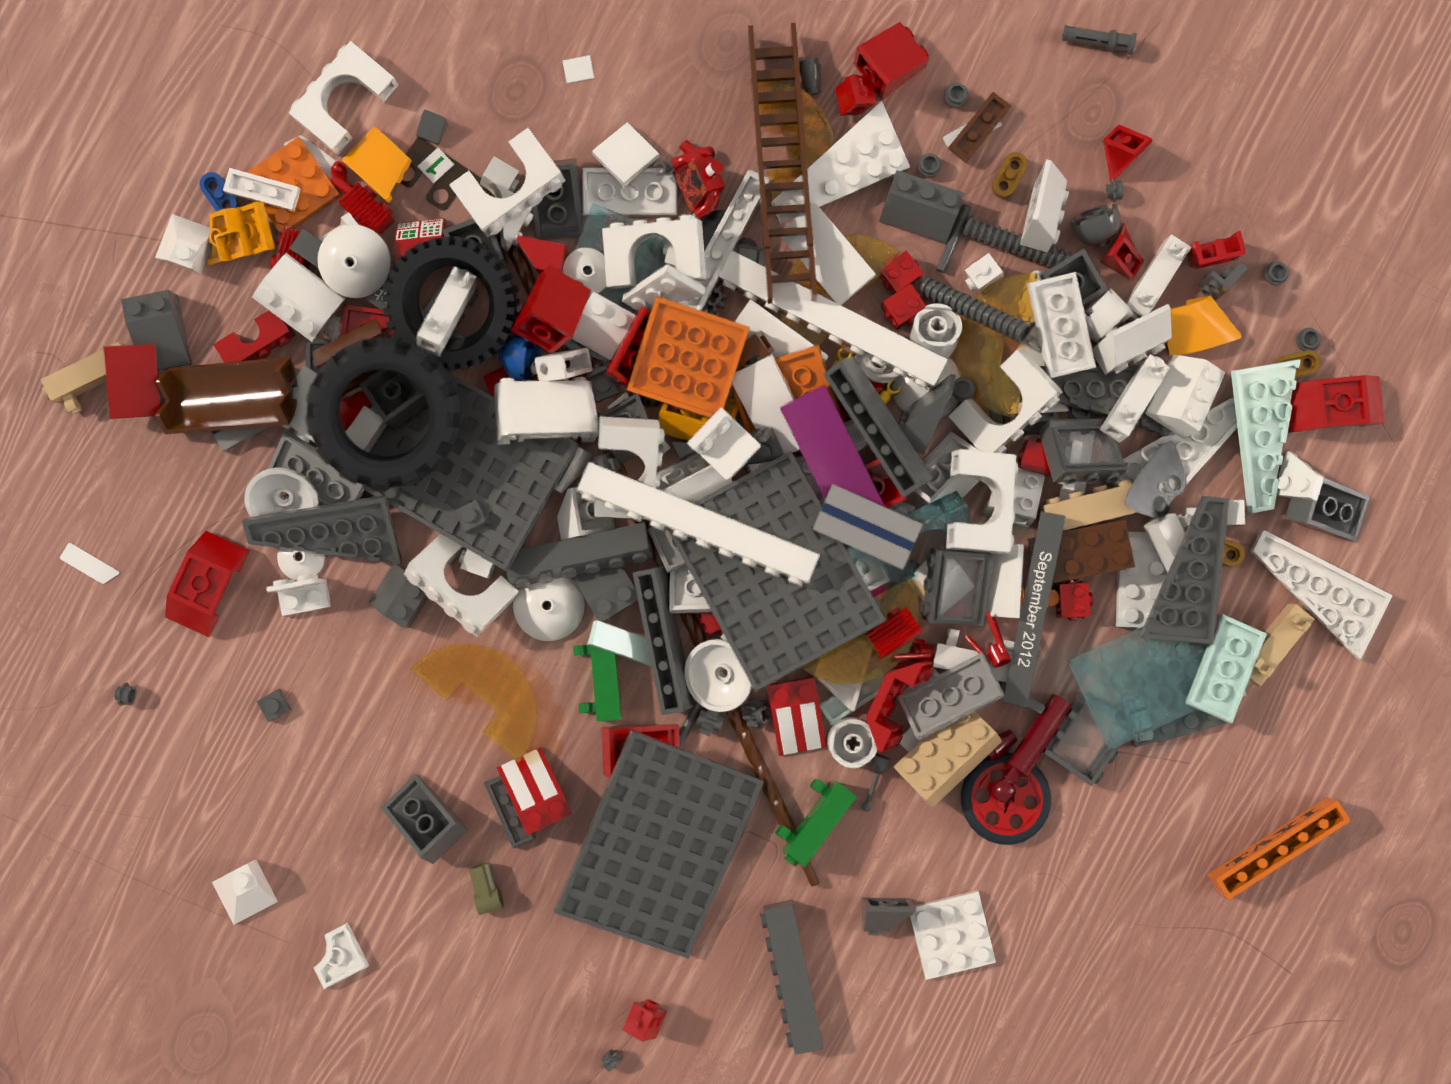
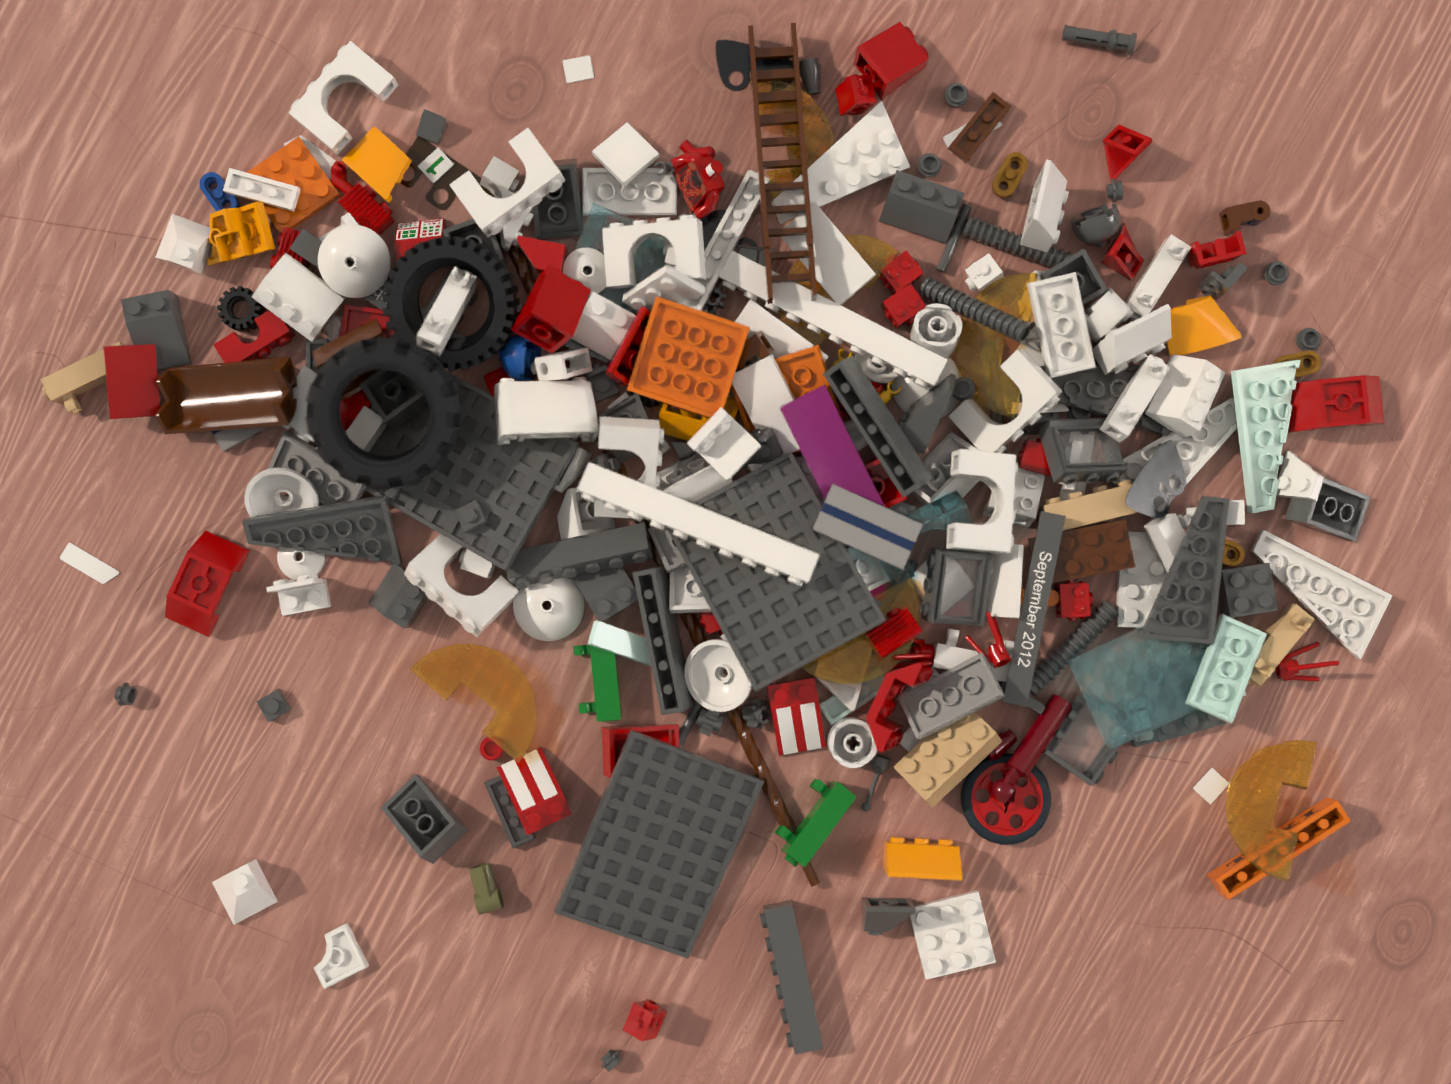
(227, 304): none -> black tyre
(490, 750): none -> red tile
(735, 57): none -> black piece
(922, 858): none -> light orange slope
(1072, 646): none -> dark grey piece
(1211, 786): none -> white sticker
(1247, 590): none -> dark grey brick
(1248, 213): none -> reddish brown leg
(1254, 801): none -> clear yellow plate
(1288, 668): none -> red plant

